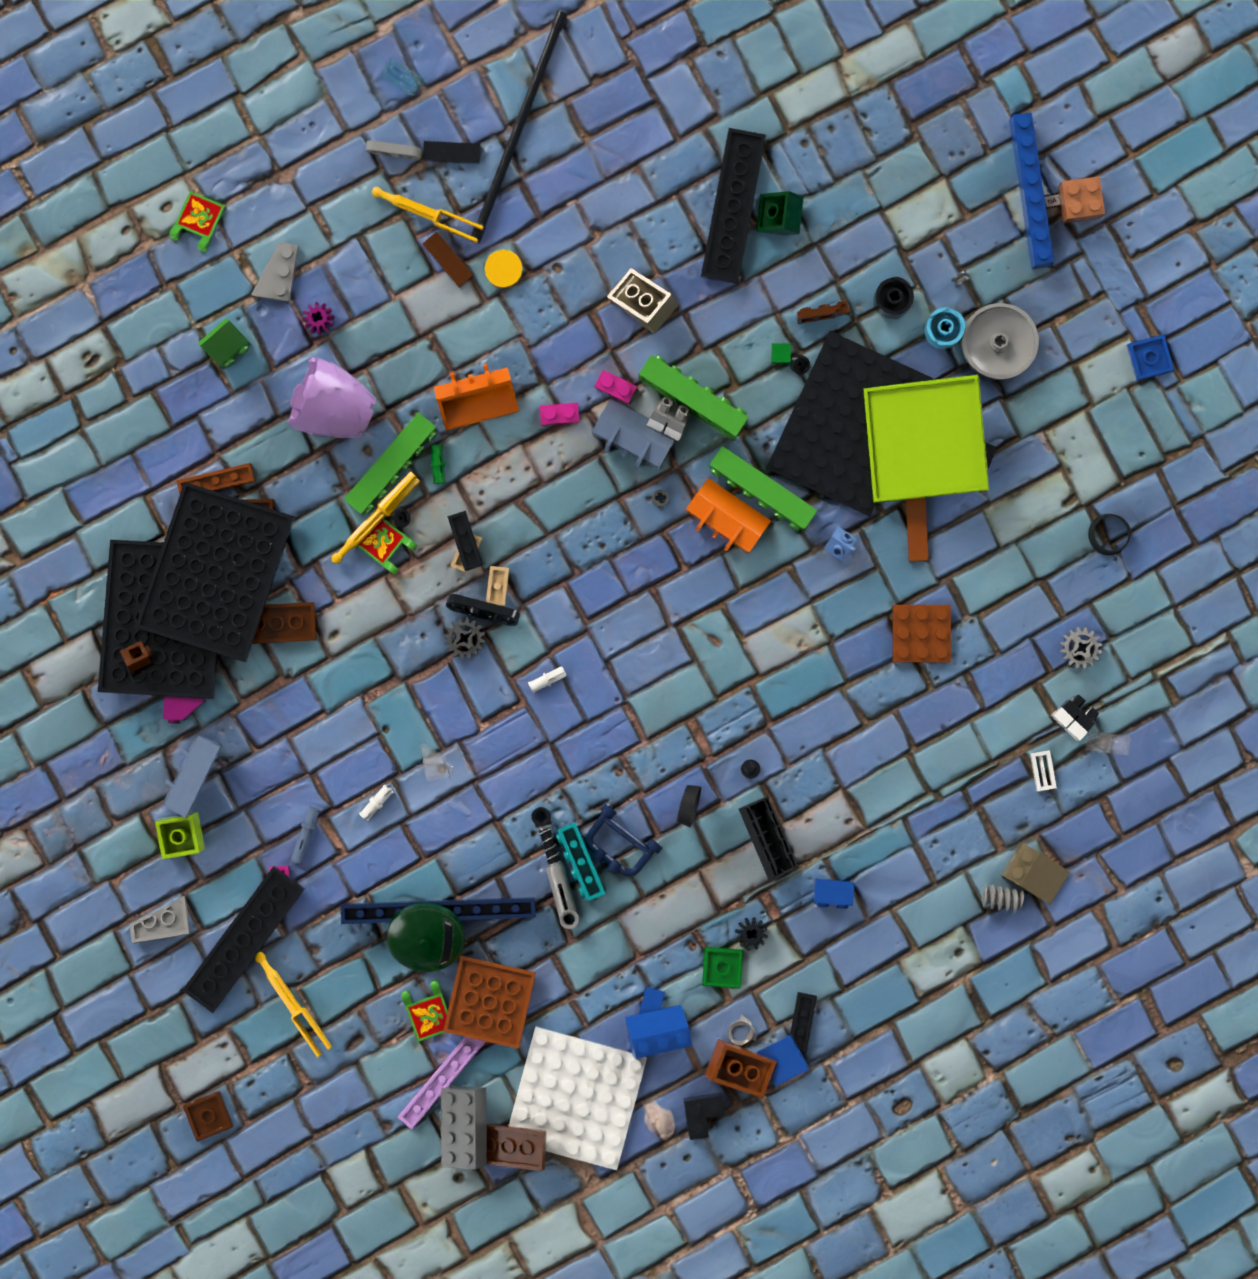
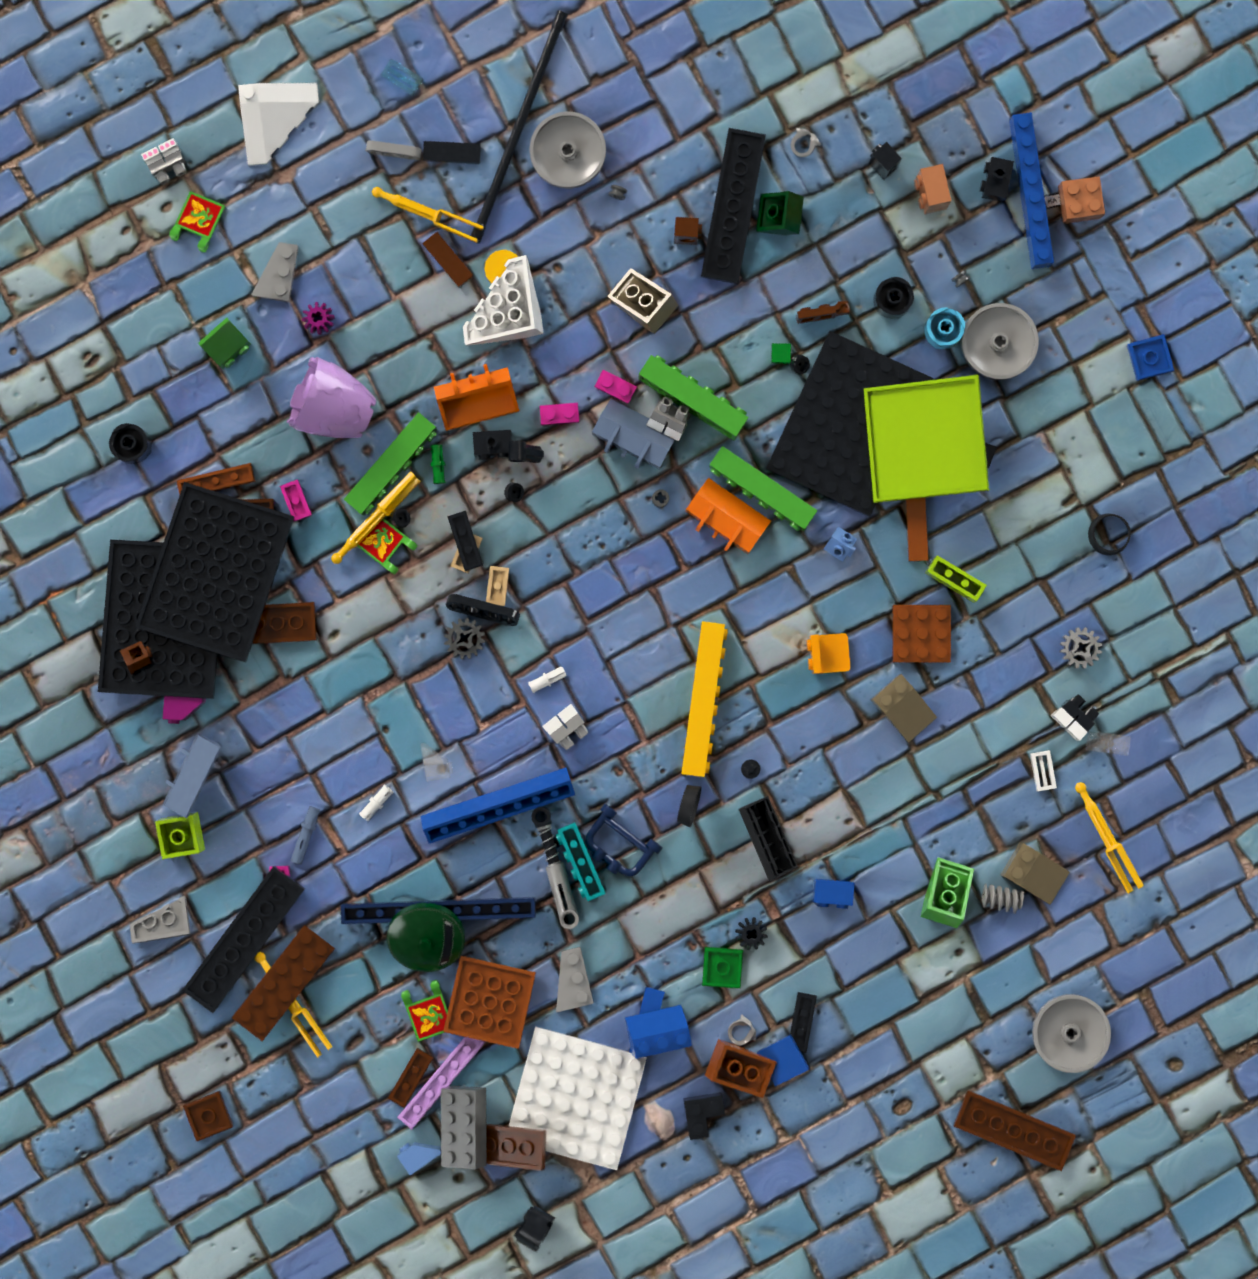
(120, 439): none -> black brick
(173, 158): none -> light grey hips
(271, 114): none -> white slope
(283, 983): none -> reddish brown plate
(296, 500): none -> dark pink plate
(410, 1077): none -> reddish brown tile
(417, 1155): none -> medium blue slope
(491, 444): none -> black brick
(497, 805): none -> blue brick
(509, 309): none -> white slope
(514, 492): none -> black tile
(522, 452): none -> black piece
(535, 1228): none -> black brick
(560, 733): none -> light grey hips
(567, 150): none -> light grey dish
(573, 981): none -> light grey wing
(617, 192): none -> dark grey bush
(687, 231): none -> reddish brown brick
(703, 699): none -> yellow brick
(813, 142): none -> light grey piece
(828, 653): none -> light orange bracket
(884, 160): none -> black brick
(903, 707): none -> dark tan slope
(933, 189): none -> nougat brick
(947, 893): none -> bright green slope
(955, 579): none -> lime brick
(997, 179): none -> black brick
(1014, 1130): none -> reddish brown plate
(1086, 1043): none -> light grey dish
(1109, 841): none -> yellow piece

